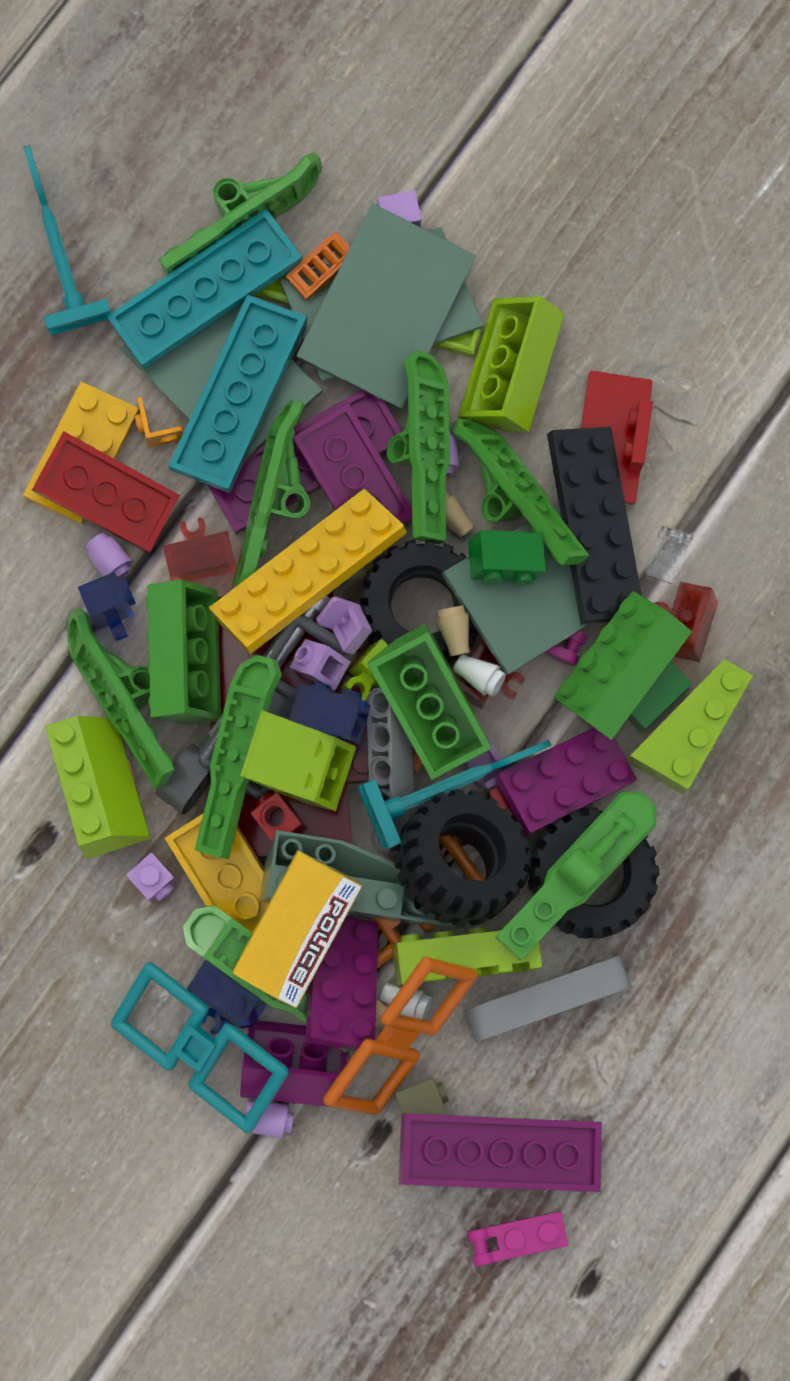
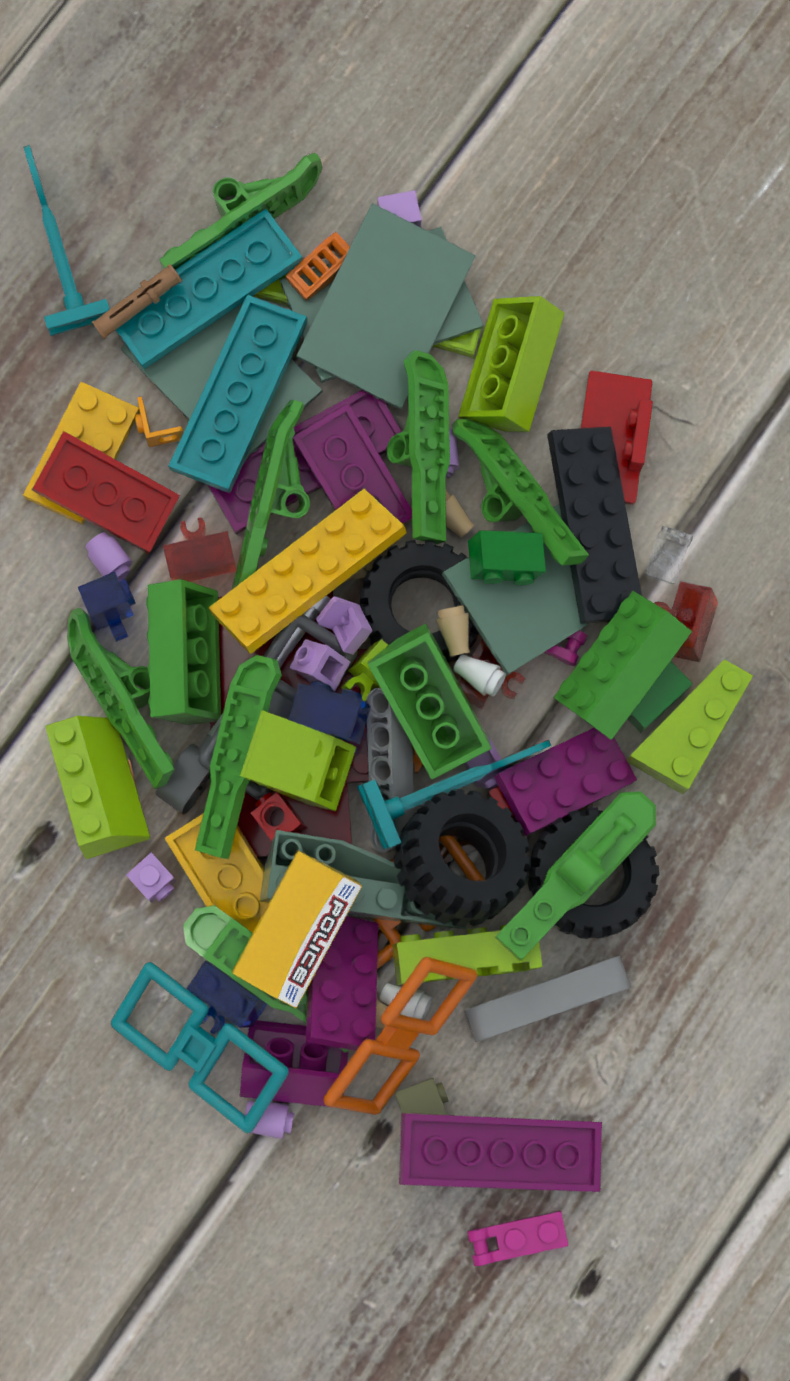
(137, 301): none -> medium nougat pin

